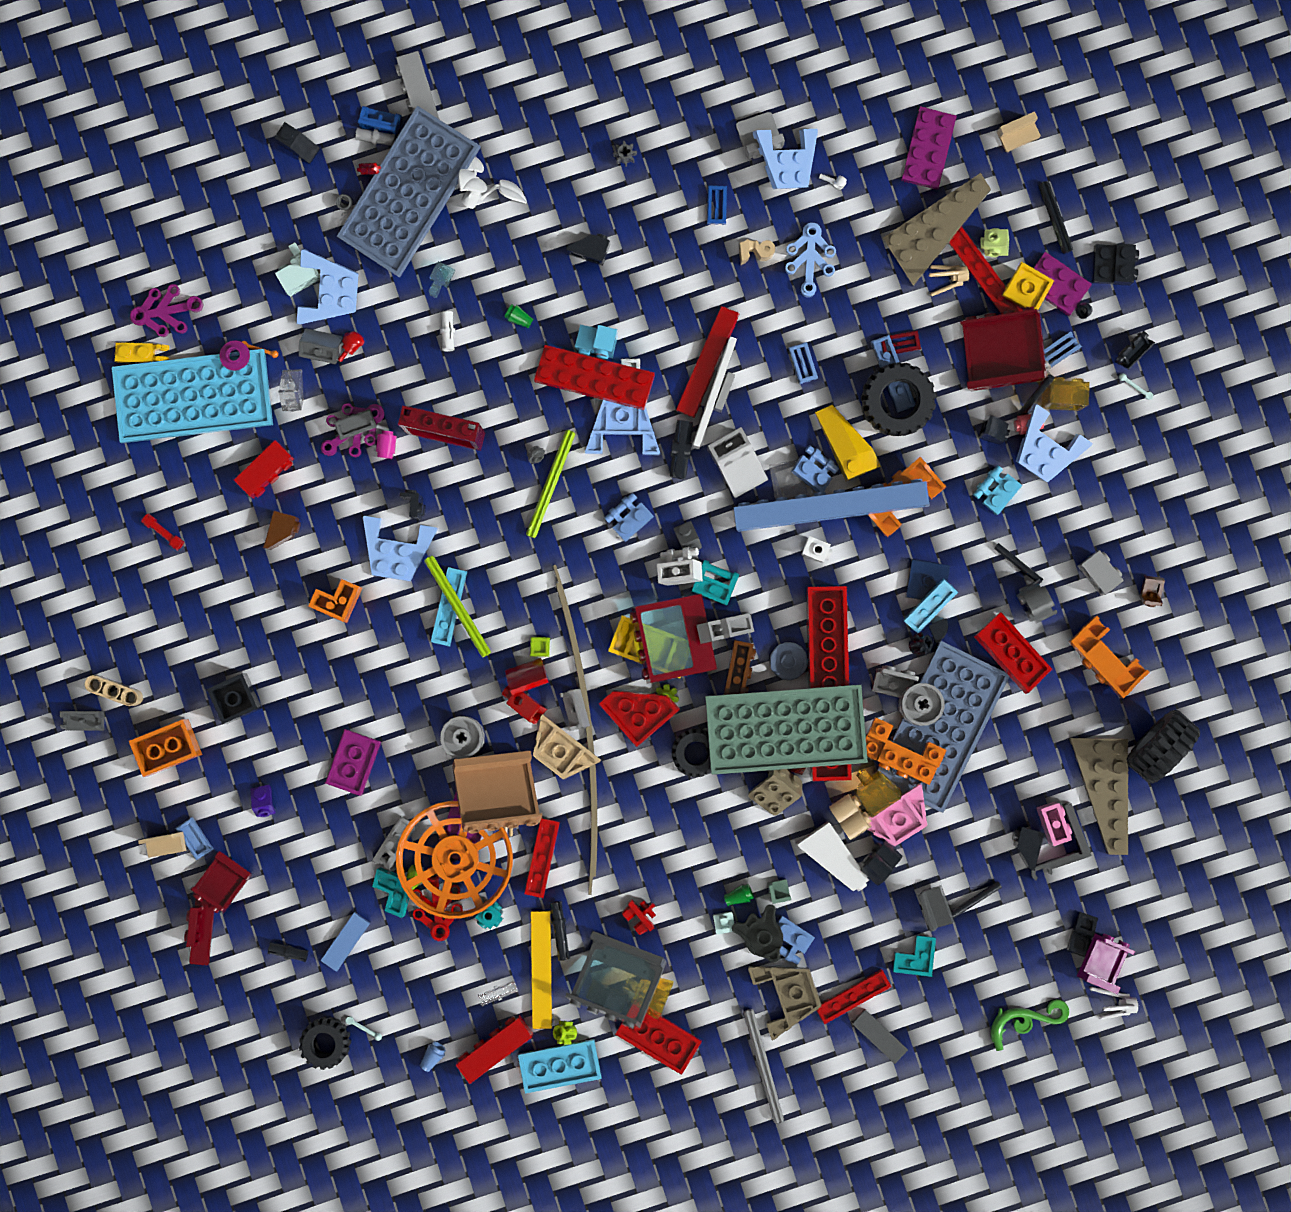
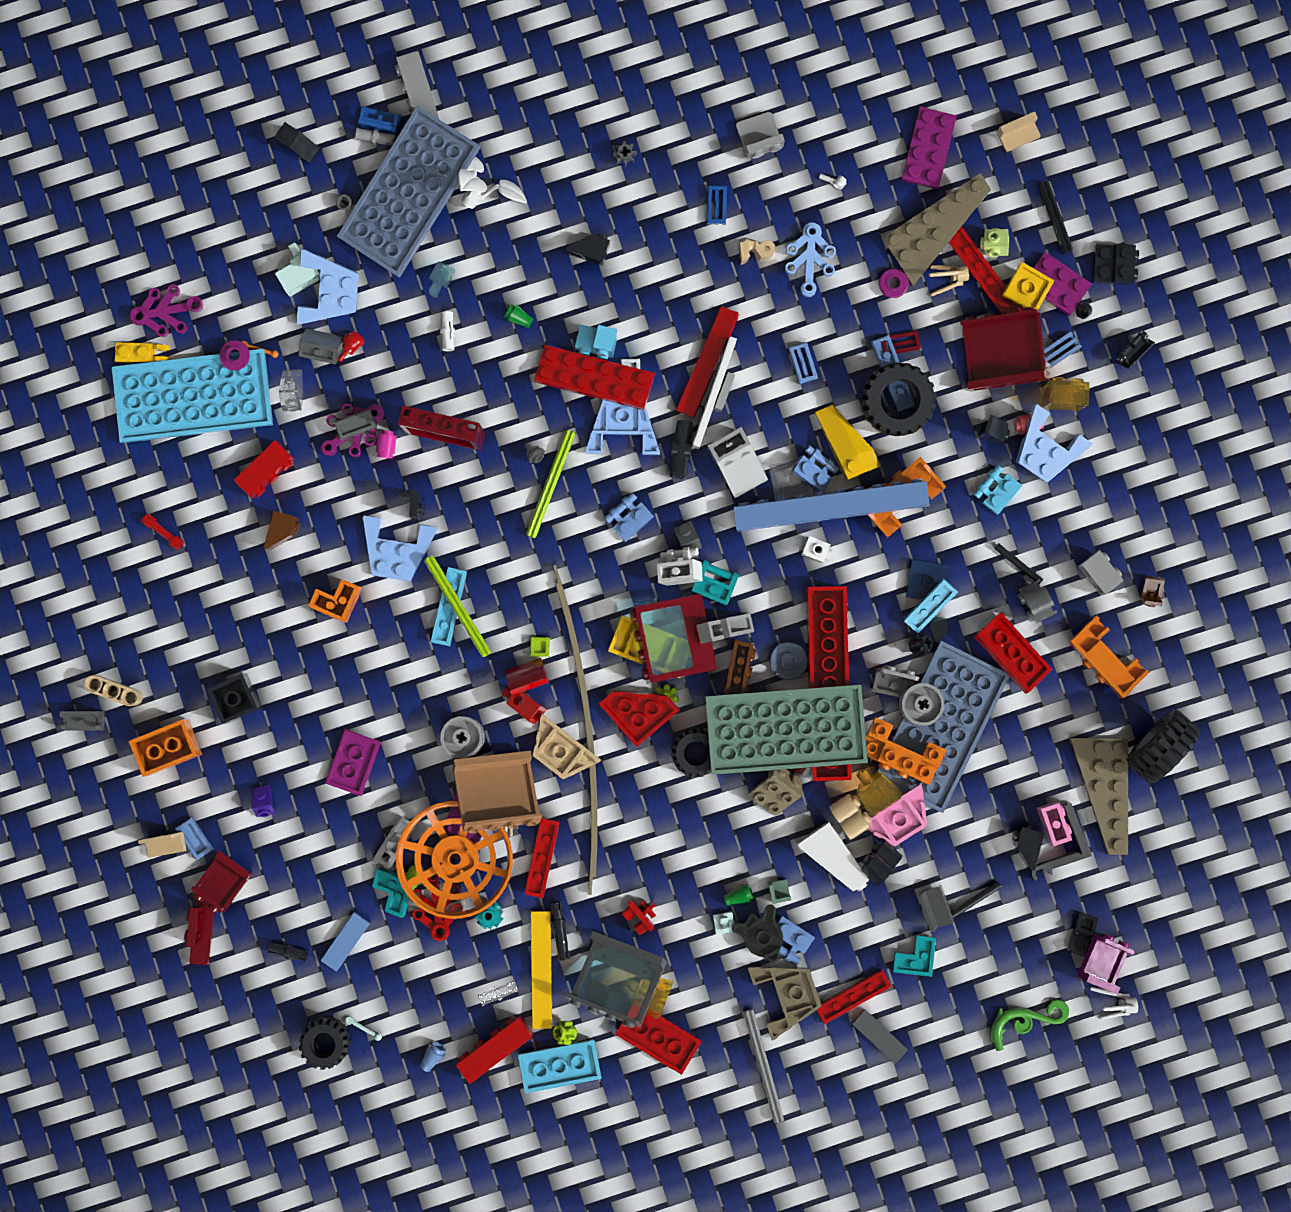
(368, 168): red axle -> none
(575, 709): light grey hinge -> none
(788, 167): light blue wing -> none
(896, 274): none -> magenta piece
(1036, 395): black bar -> none
(1148, 395): light aqua hinge -> none

